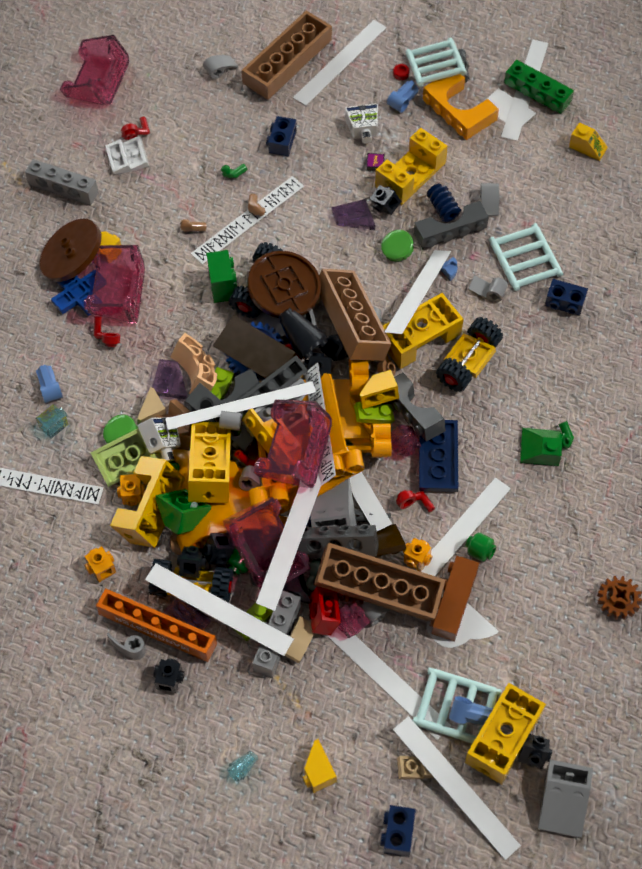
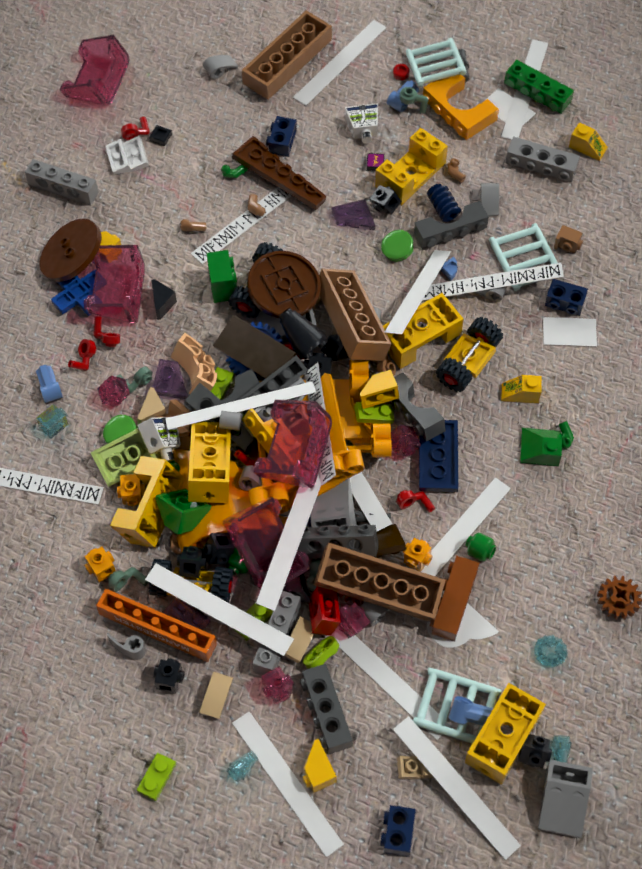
(86, 350): none -> red plate
(113, 391): none -> clear pink brick
(118, 579): none -> sand green plate
(141, 377): none -> sand green plate
(156, 776): none -> lime plate
(160, 135): none -> black tile
(163, 298): none -> black slope
(216, 695): none -> tan slope
(257, 158): none -> reddish brown wing
(277, 685): none -> clear pink brick
(288, 784): none -> white sticker
(320, 677): none -> dark grey brick
(321, 652): none -> lime plate
(409, 95): none -> sand green plate
(453, 170): none -> medium nougat arm
(495, 280): none -> white sticker
(522, 389): none -> yellow slope
(542, 159): none -> light grey brick
(551, 659): none -> clear light blue gear
(561, 748): none -> clear light blue cone
(568, 239): none -> medium nougat brick
(569, 331): none -> white sticker

